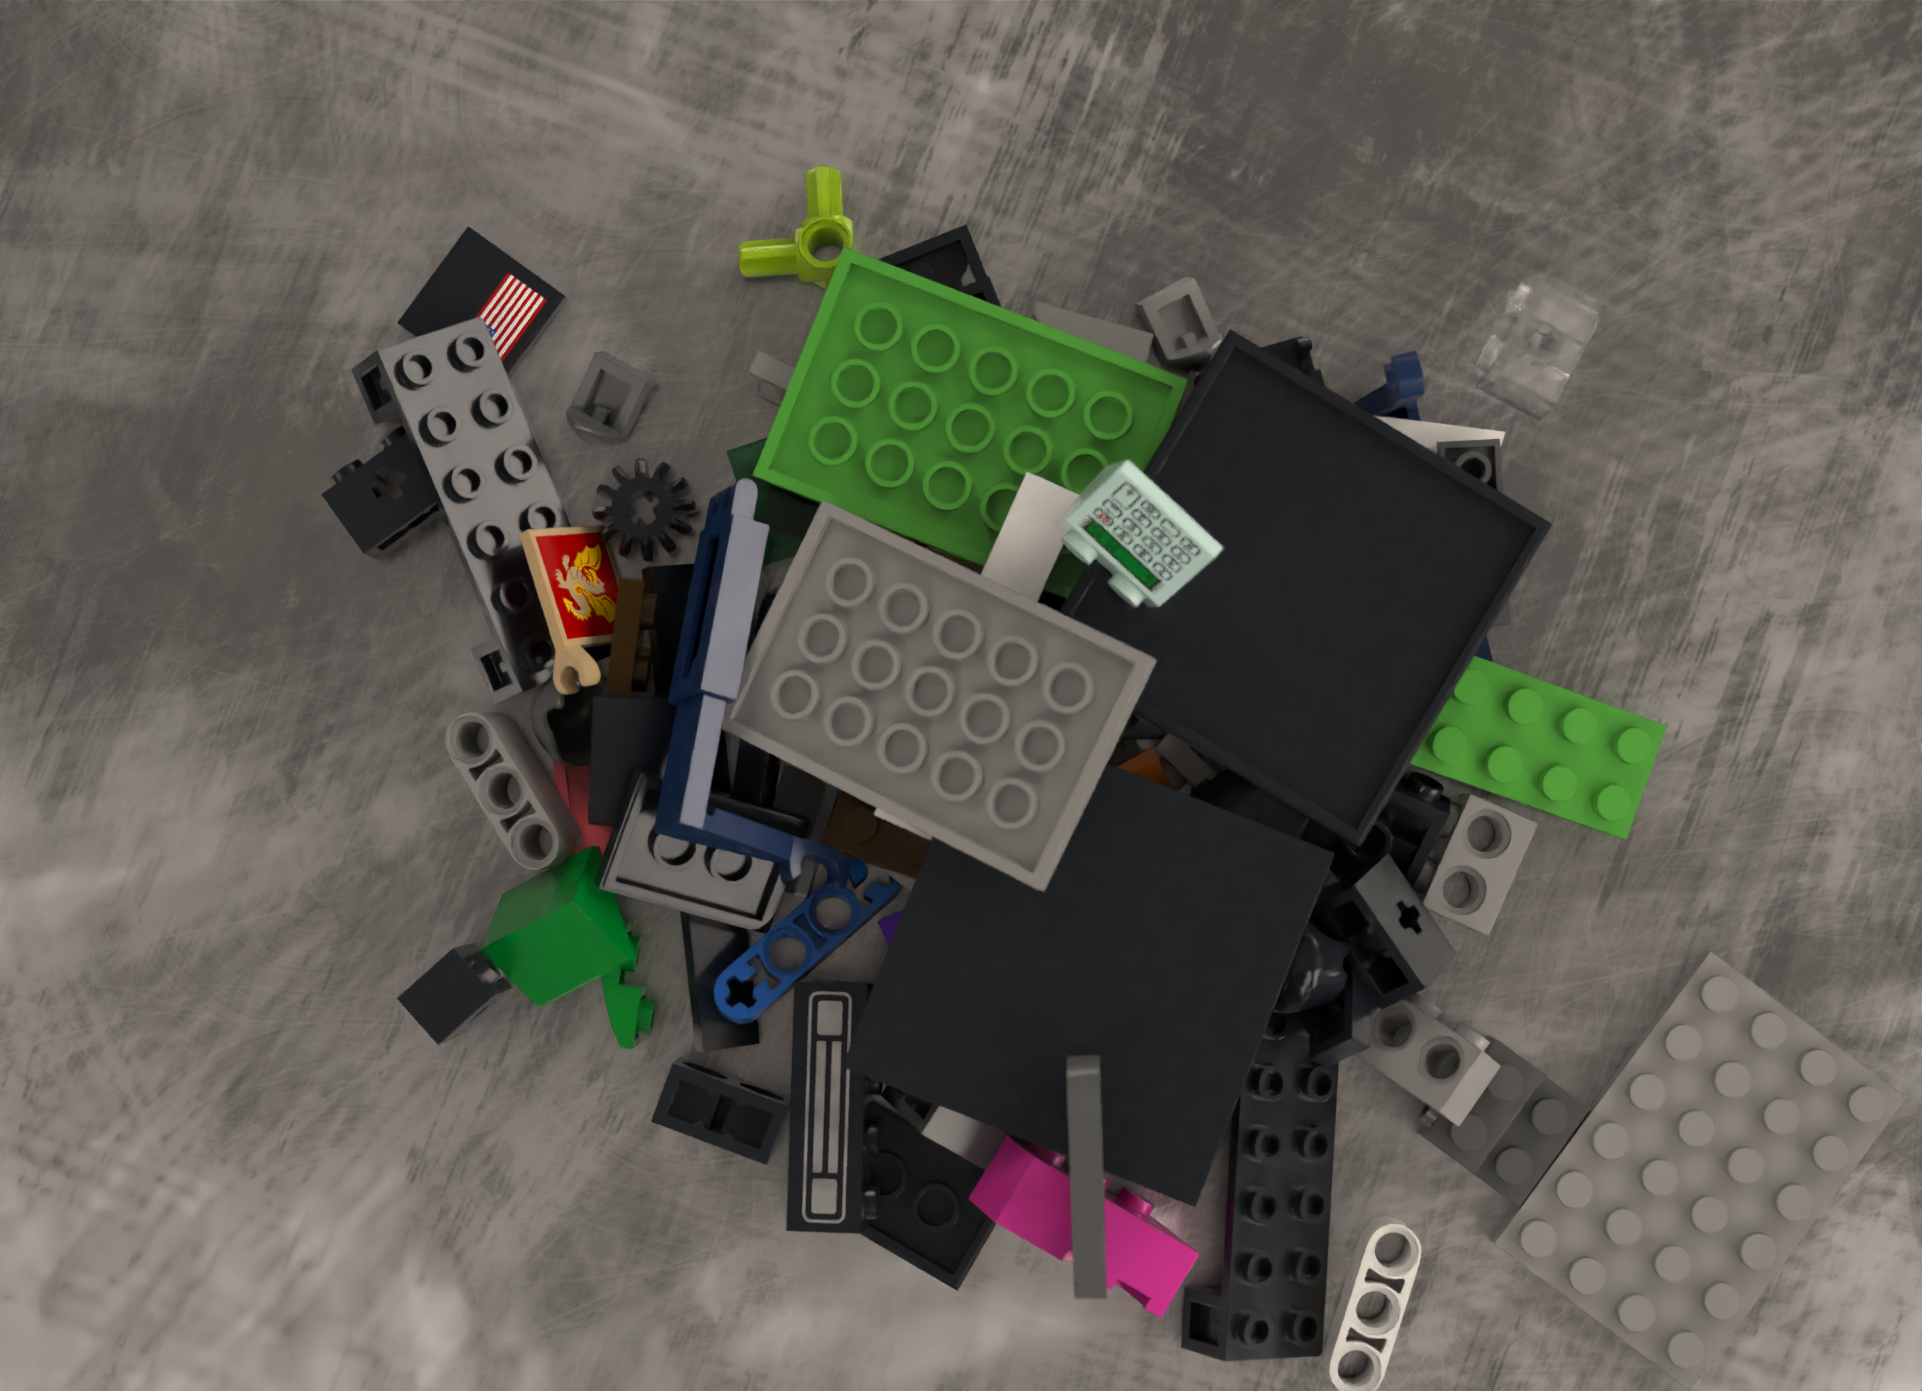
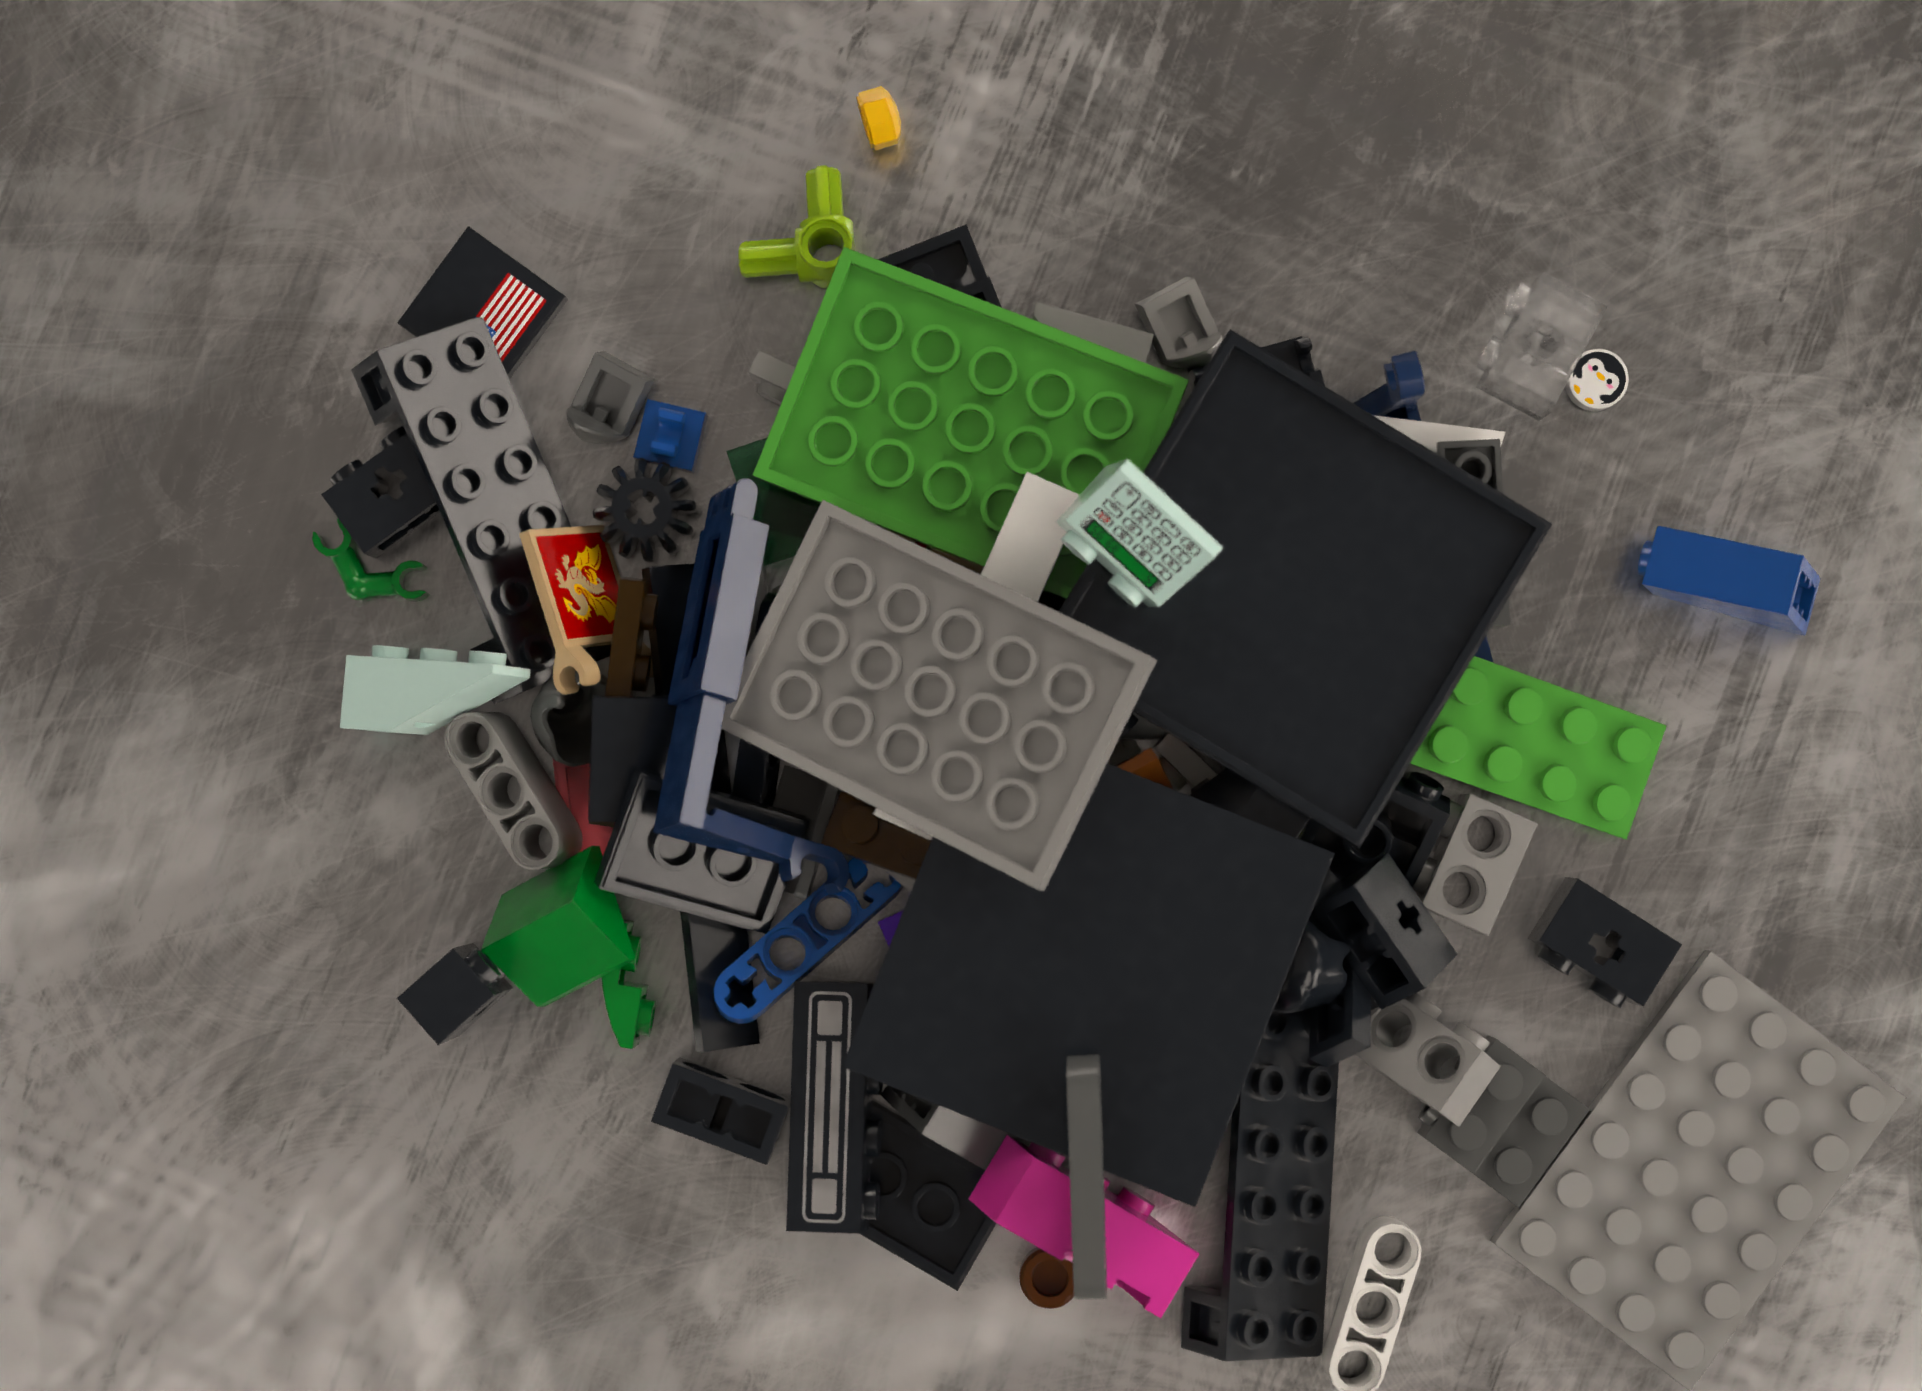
(361, 584): none -> green arm
(421, 693): none -> light aqua slope
(670, 435): none -> blue tile
(879, 117): none -> yellow tile
(1046, 1279): none -> reddish brown tile
(1597, 380): none -> white tile
(1639, 949): none -> black brick
(1730, 578): none -> blue slope

